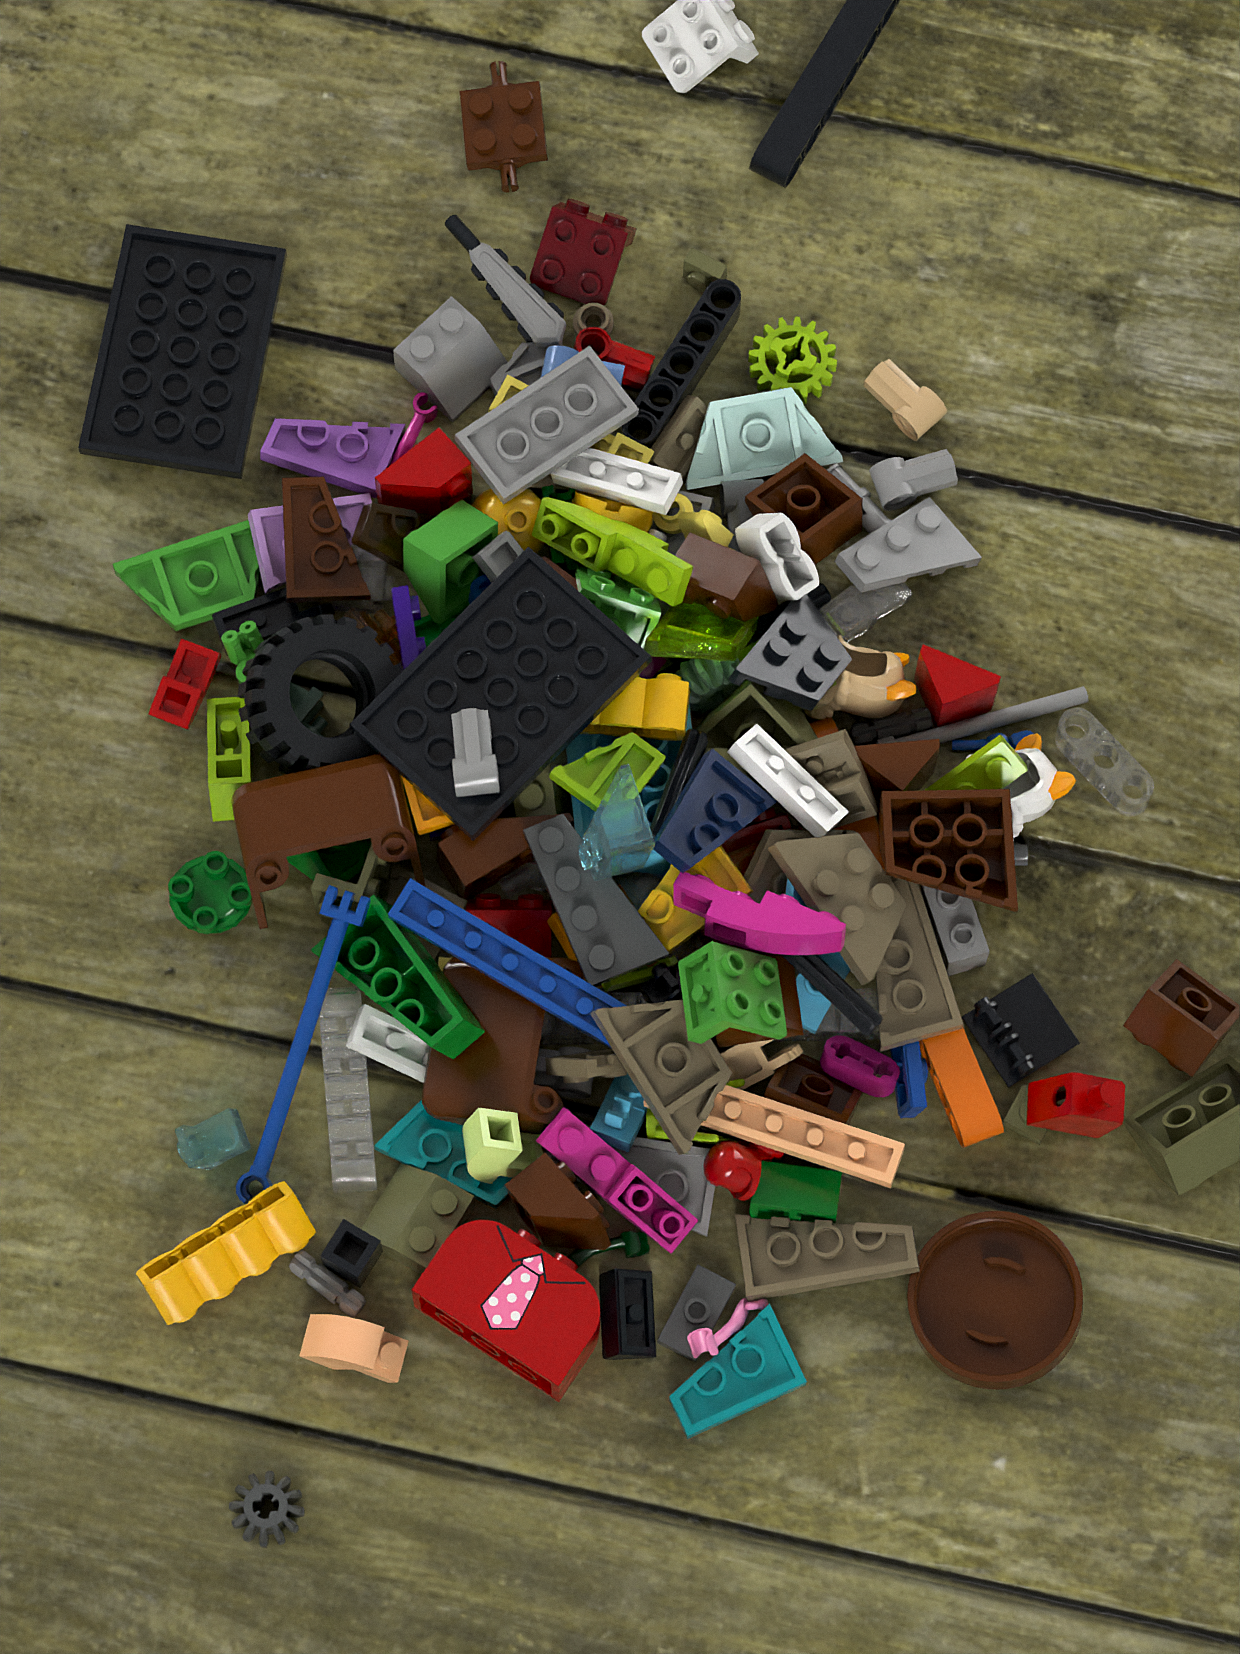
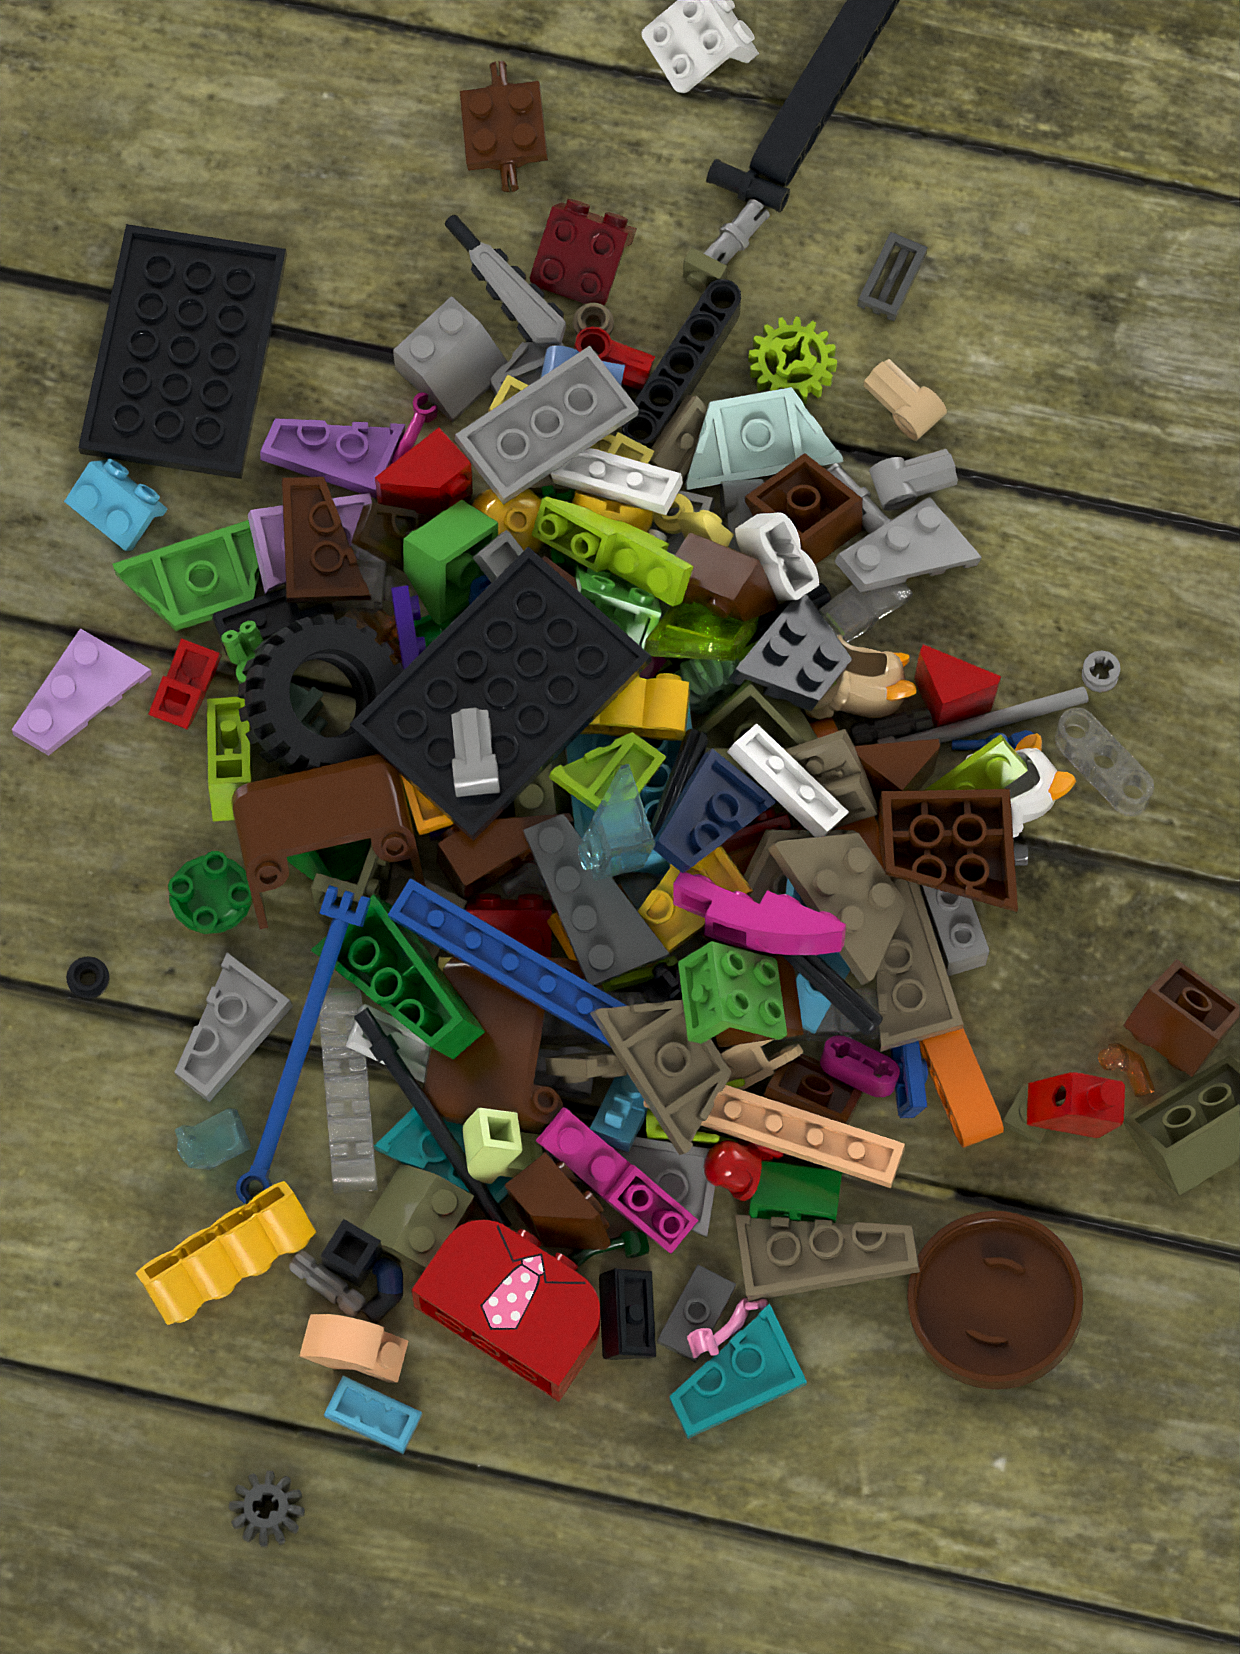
(76, 690): none -> lavender wing
(83, 966): none -> black plate
(115, 502): none -> medium azure bracket
(234, 1023): none -> light grey wing
(373, 1414): none -> medium azure plate
(385, 1049): none -> black bar
(389, 1287): none -> arm
(735, 235): none -> light grey pin
(748, 185): none -> black pin
(879, 305): none -> dark grey tile
(1020, 1030): black hinge -> none
(1095, 683): none -> light grey bush
(1131, 1063): none -> clear orange arm

